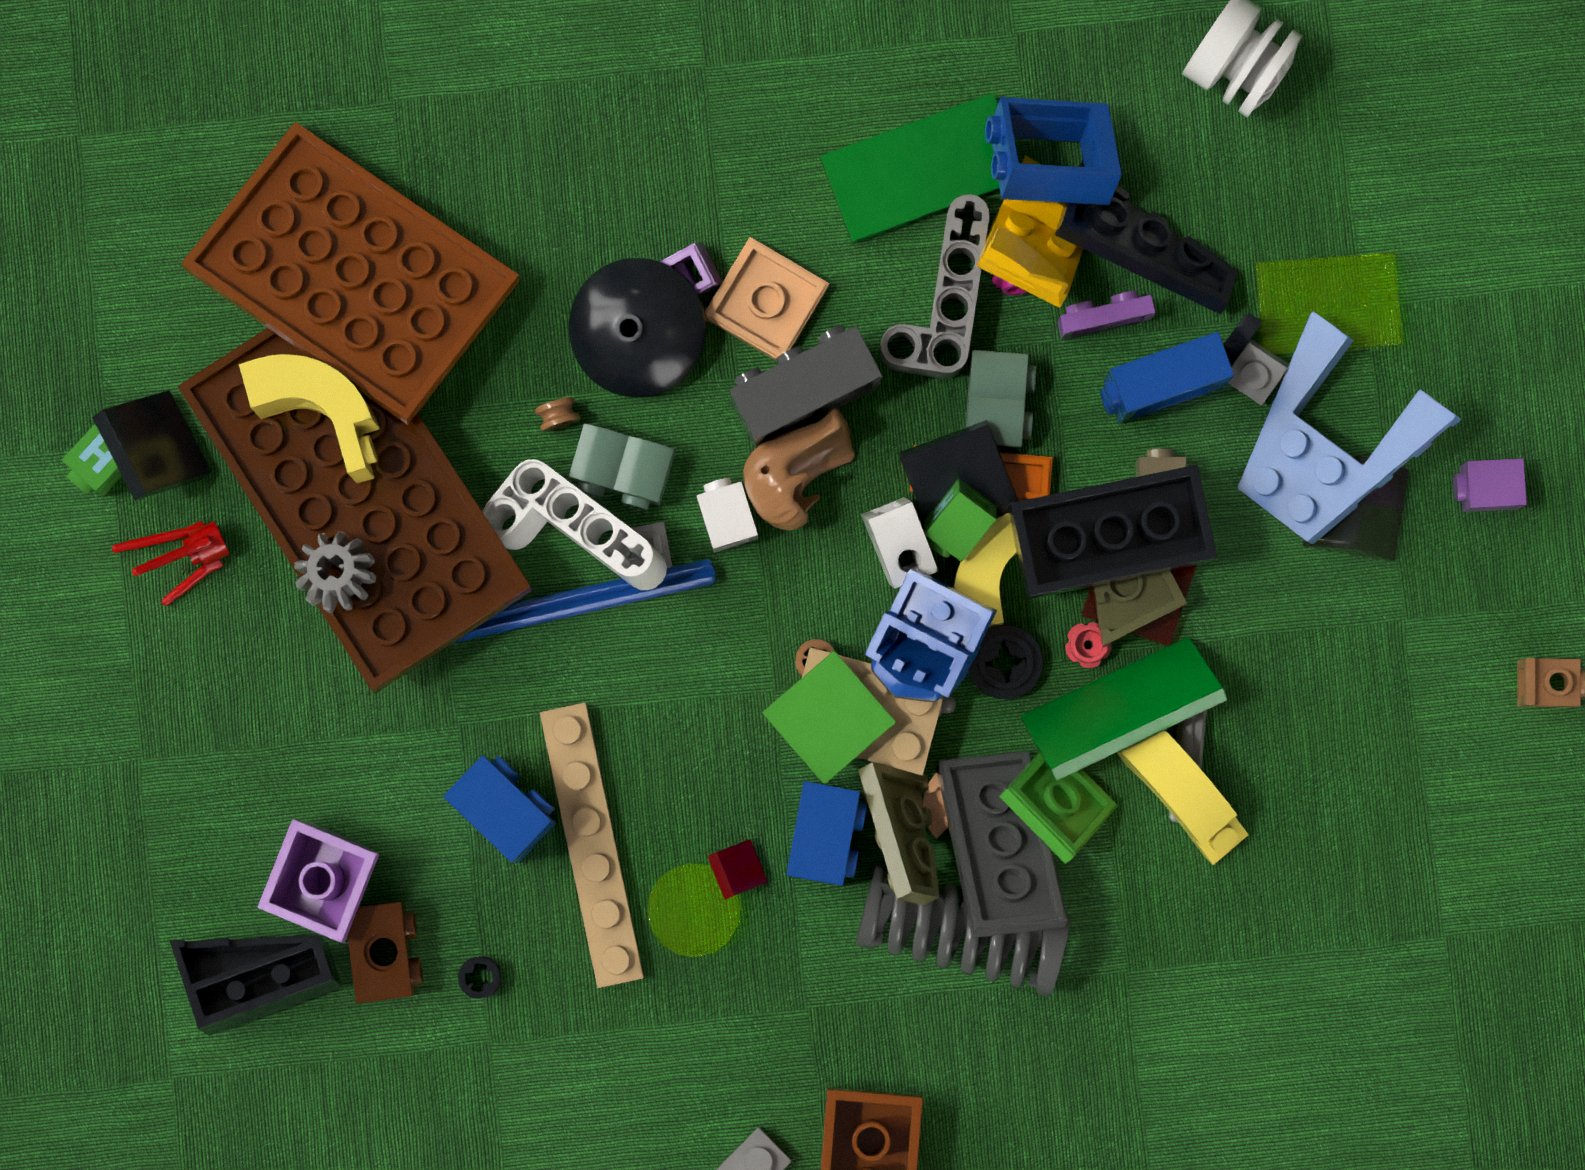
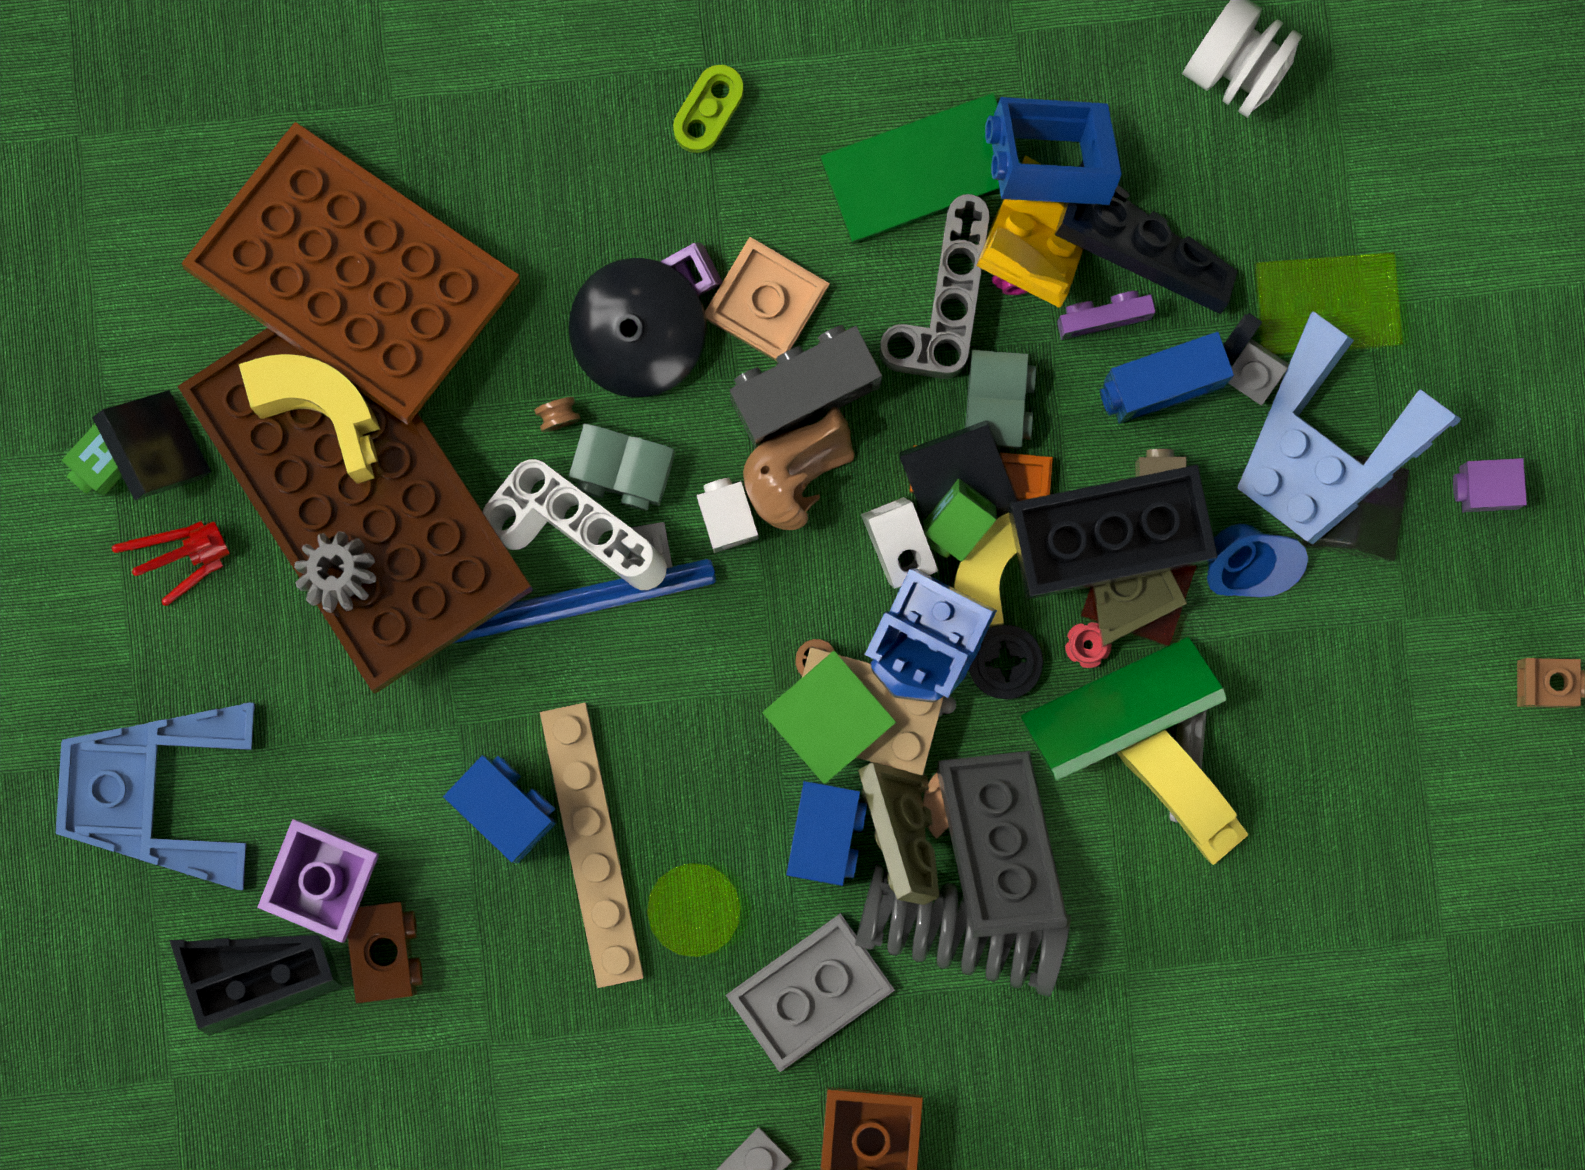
(111, 784): none -> medium blue wing
(470, 966): black bush -> none
(707, 109): none -> lime plate
(737, 869): dark red tile -> none
(809, 992): none -> light grey tile
(1061, 810): bright green tile -> none
(1255, 562): none -> blue piece

